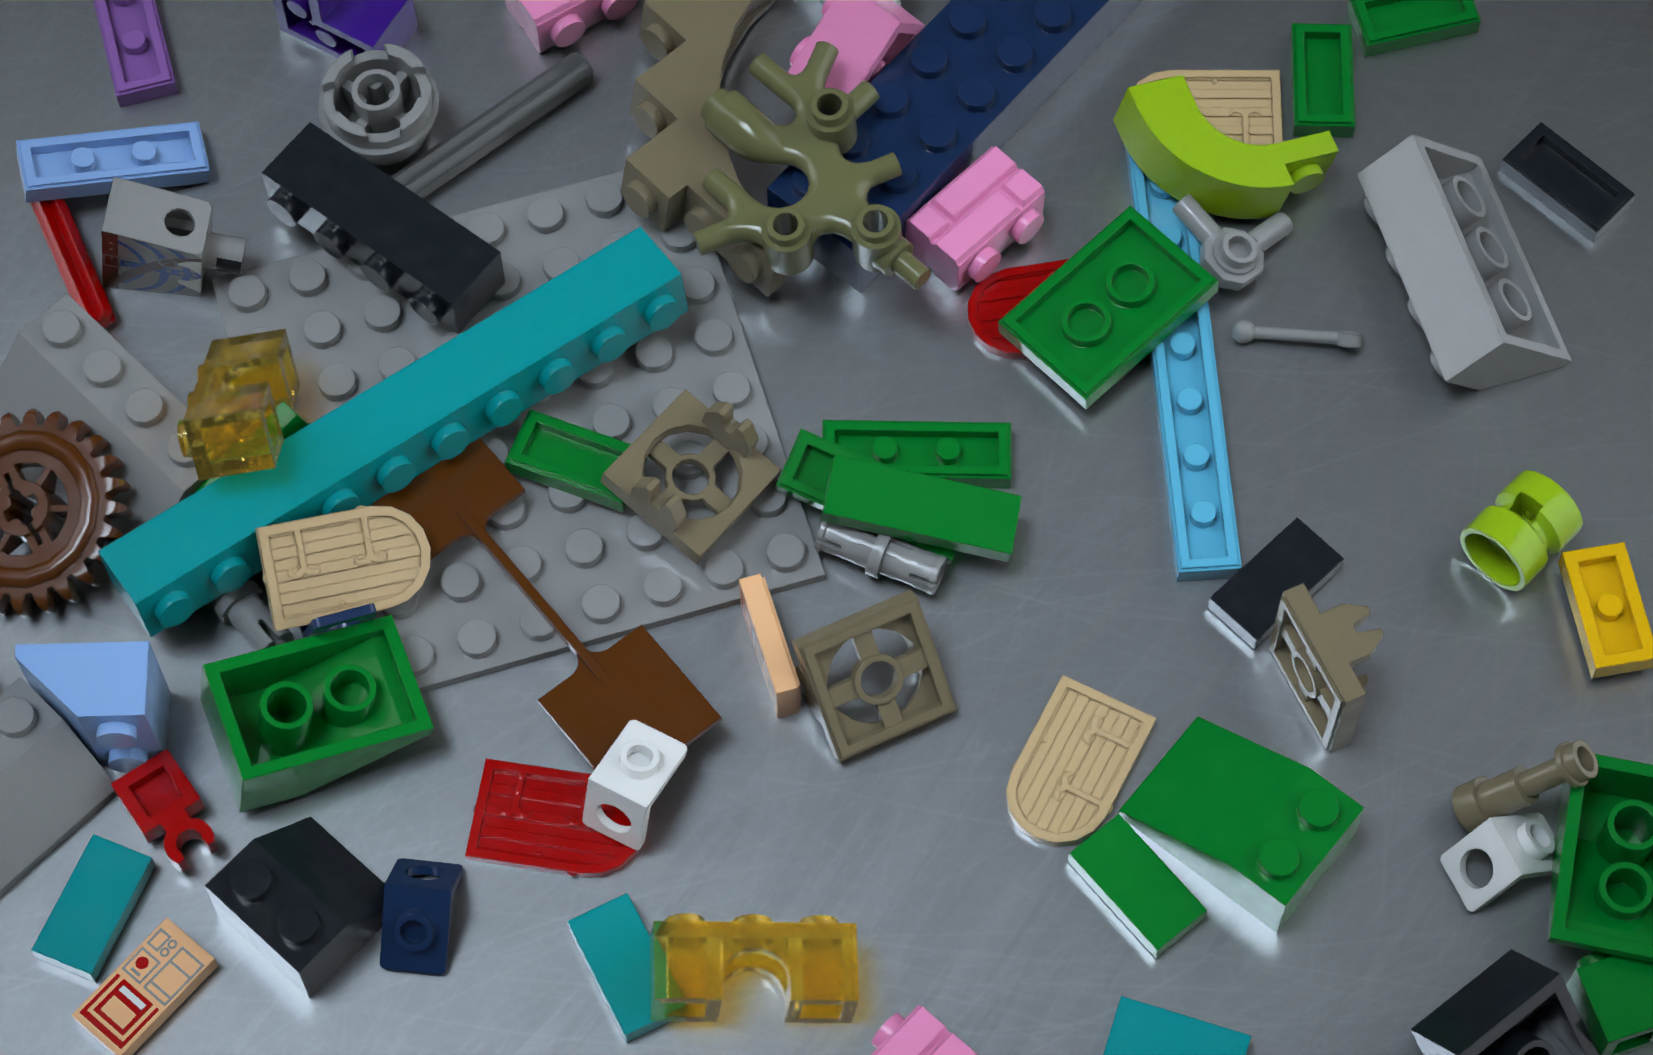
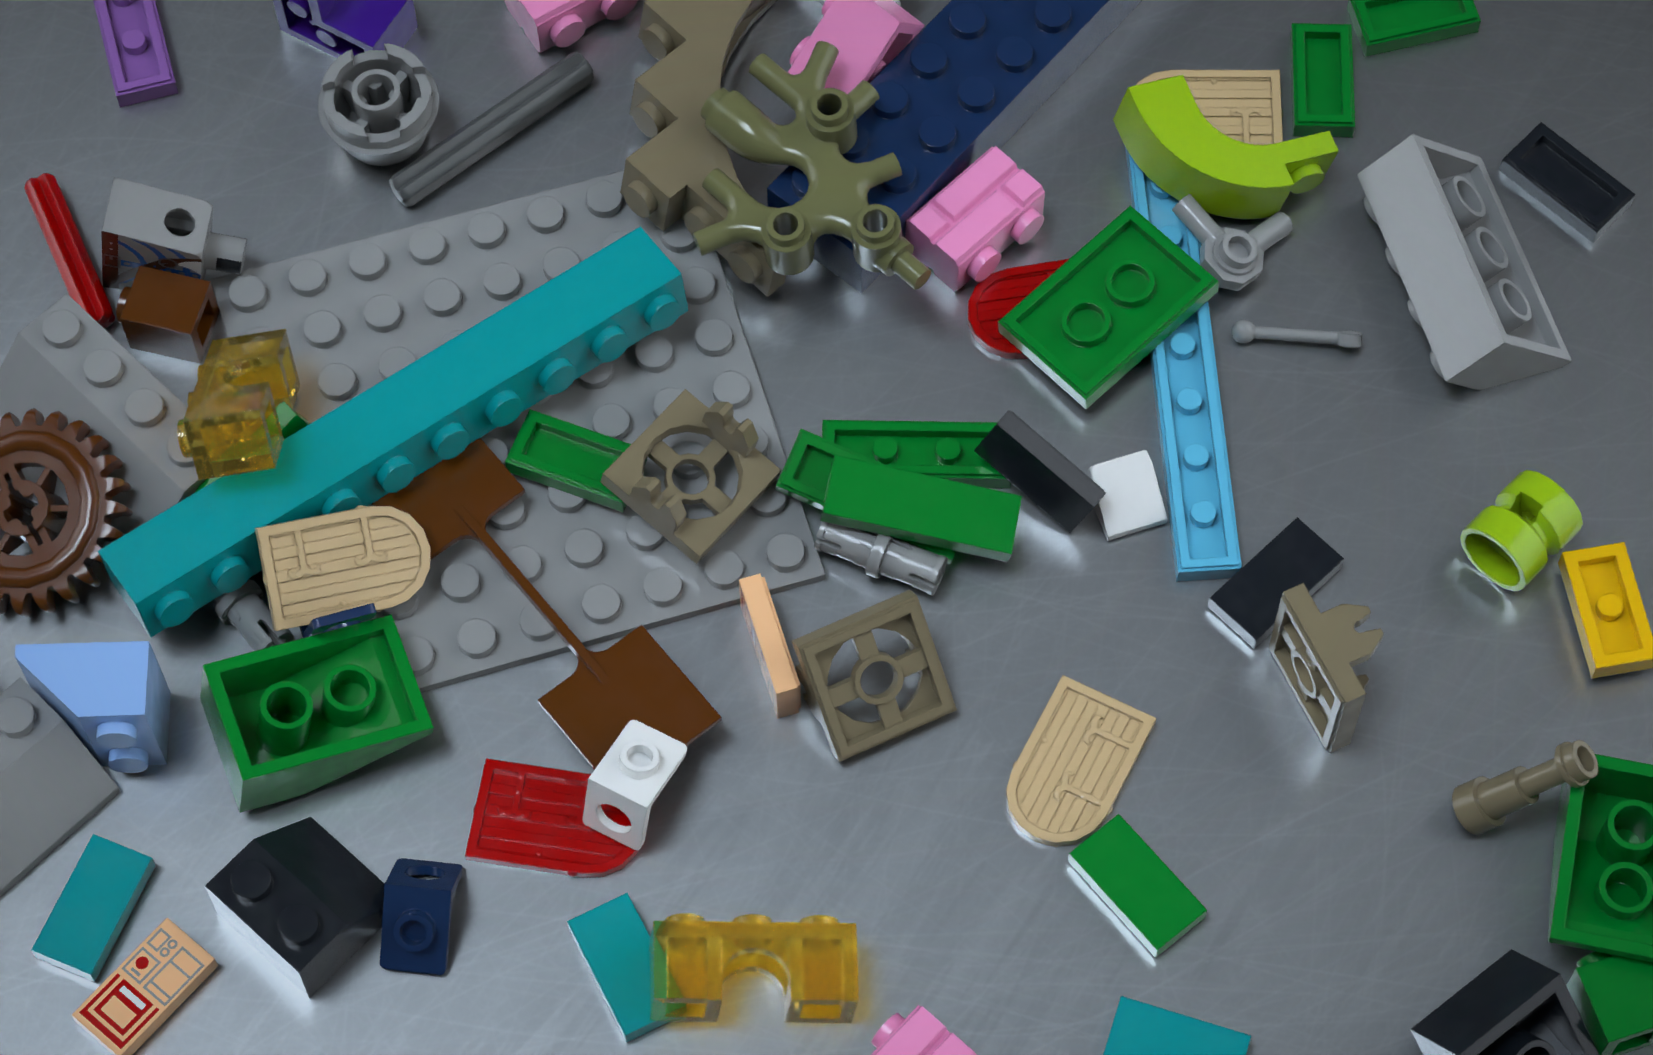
(89, 161): light blue tile -> none
(162, 803): red plate -> none
(168, 314): none -> reddish brown brick
(383, 229): black brick -> none
(1040, 471): none -> black tile
(1131, 495): none -> white slope
(1244, 819): green slope -> none
(1518, 847): white bracket -> none

